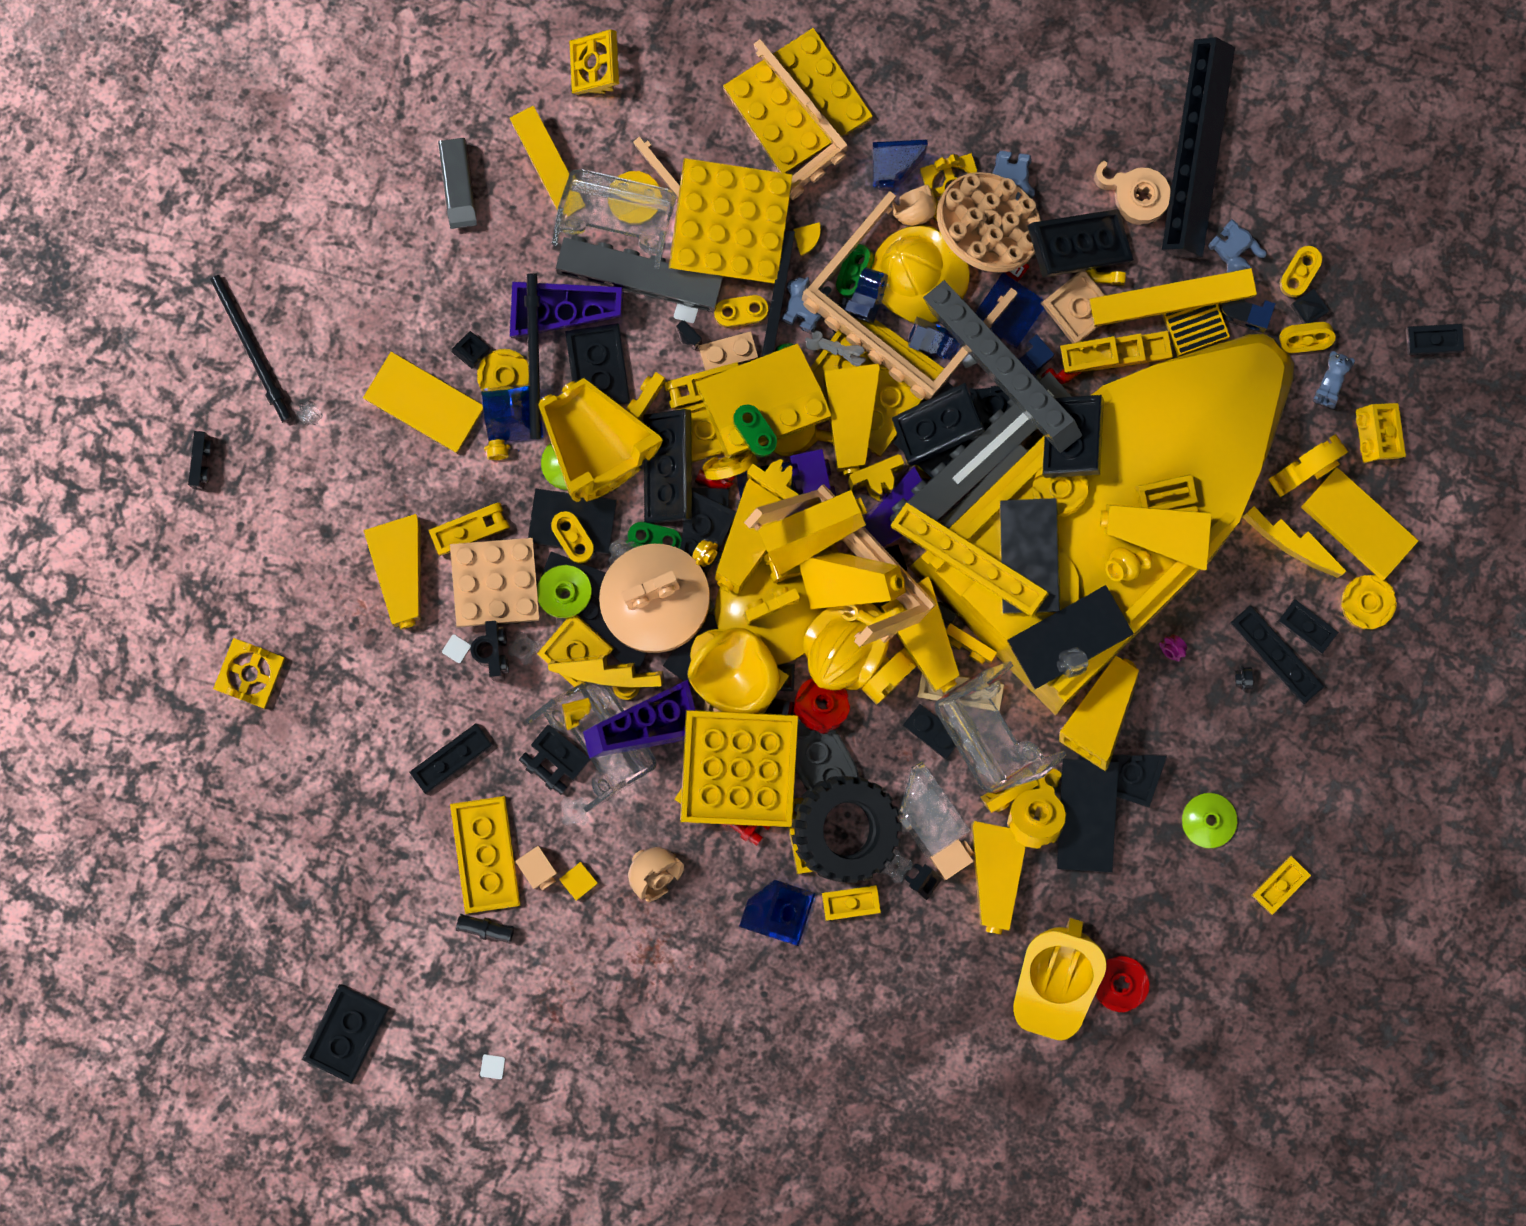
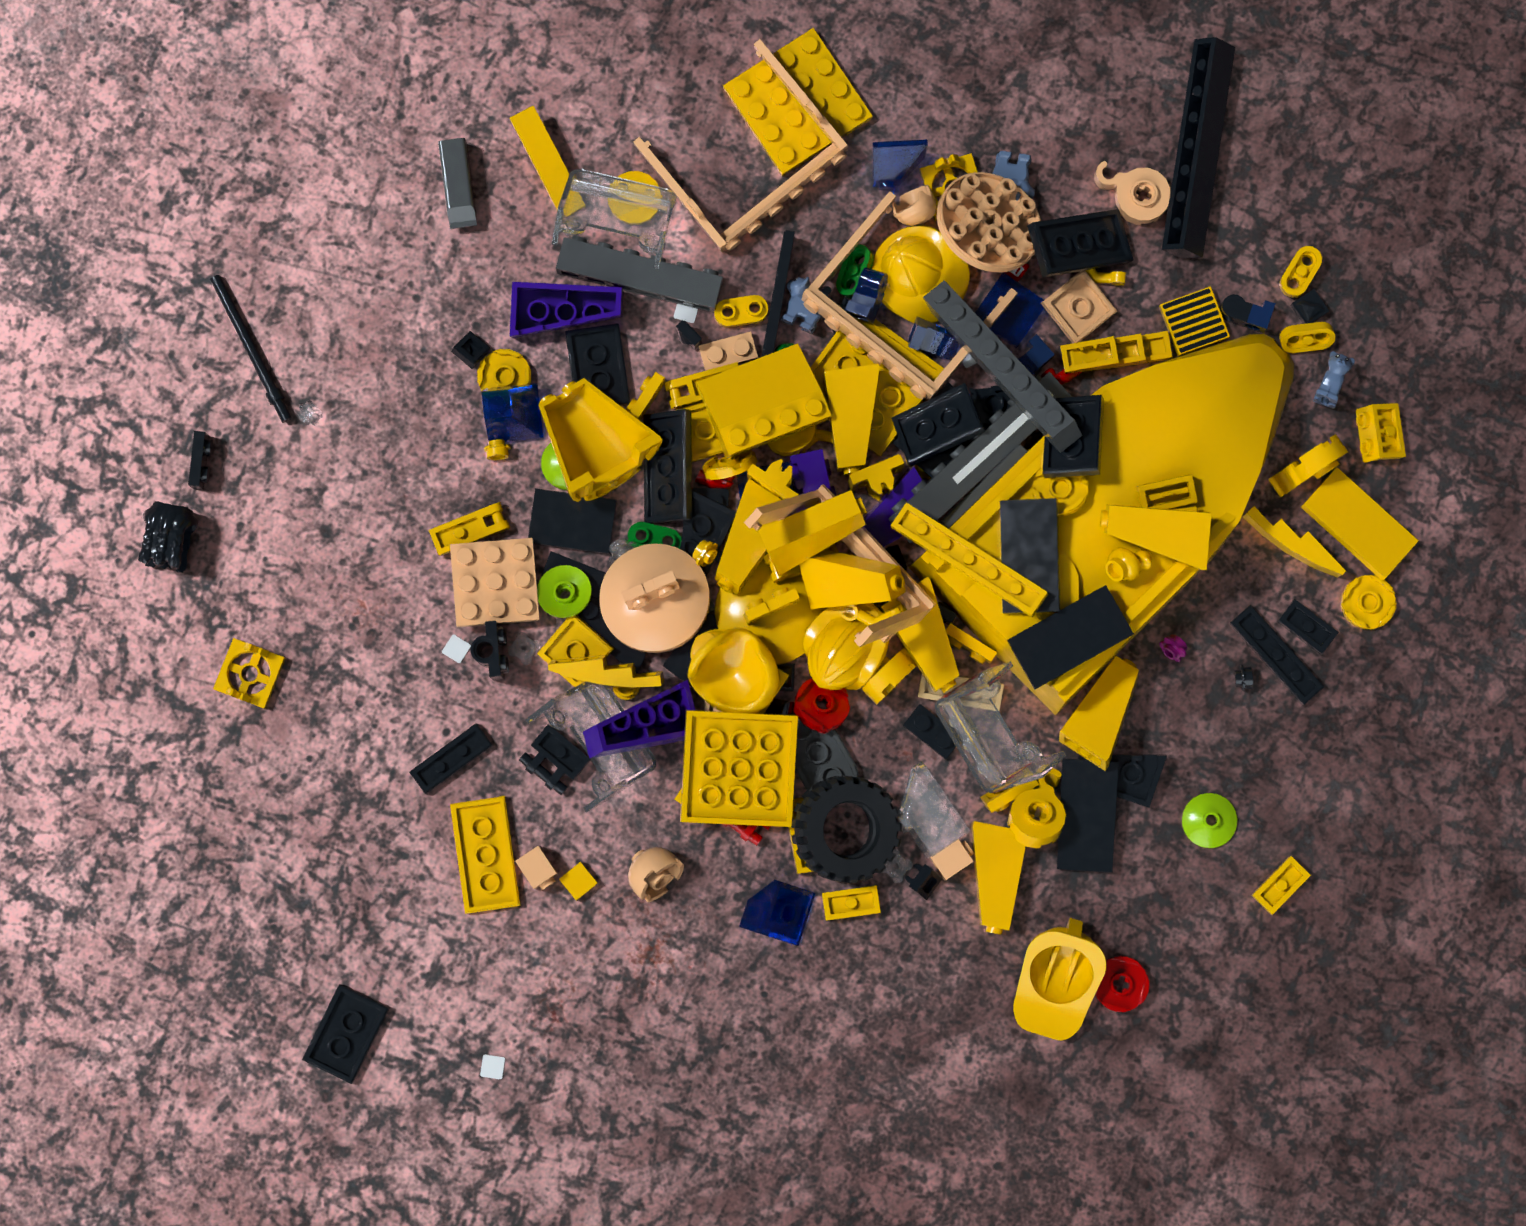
(167, 536): none -> black piece
(397, 562): yellow slope -> none
(423, 402): yellow tile -> none
(485, 928): black pin -> none
(532, 302): black bar -> none
(568, 816): clear plate -> none
(573, 537): yellow plate -> none
(575, 711): yellow tile -> none
(589, 43): yellow piece -> none
(730, 220): yellow plate -> none
(753, 431): green plate -> none
(807, 238): yellow tile -> none
(850, 353): light grey piece -> none
(1072, 662): clear piece -> none
(1172, 297): yellow tile -> none
(1237, 243): sand blue animal -> none
(1434, 339): black plate -> none

